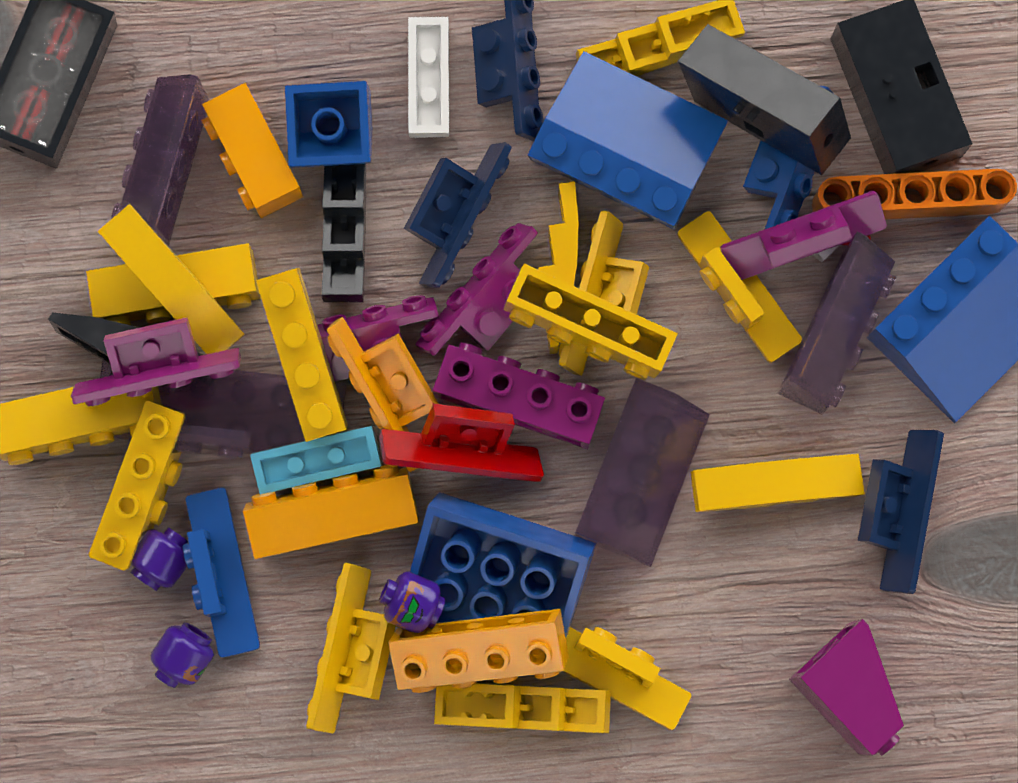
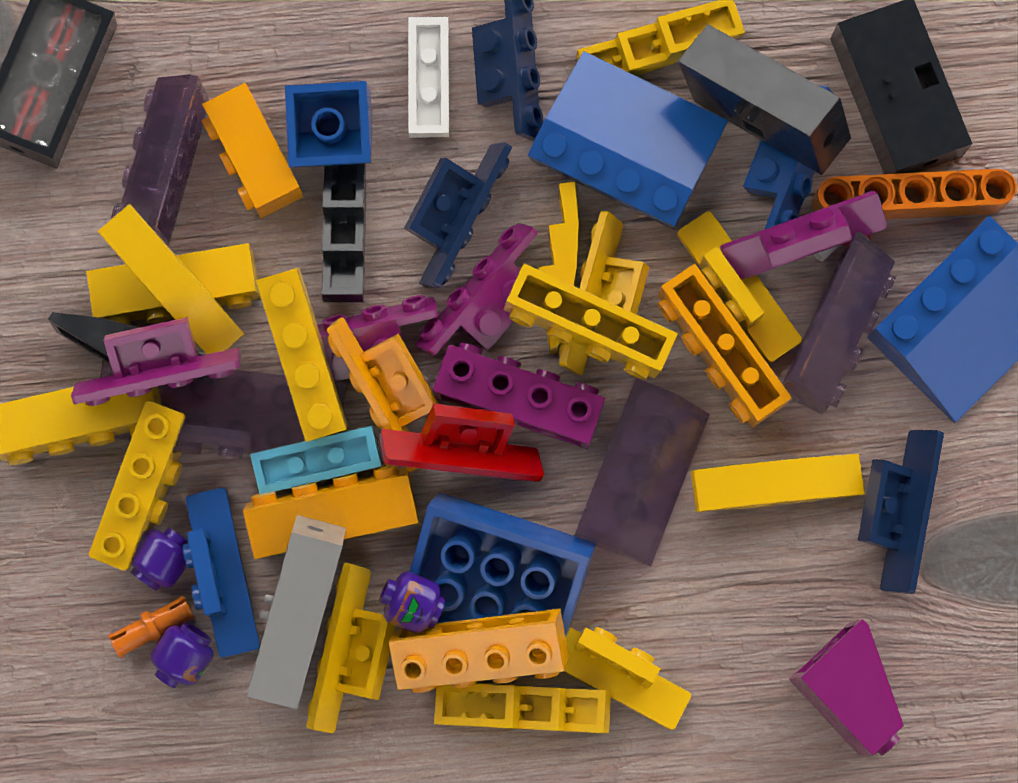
(151, 626): none -> orange pin
(296, 612): none -> light grey brick
(723, 346): none -> light orange brick

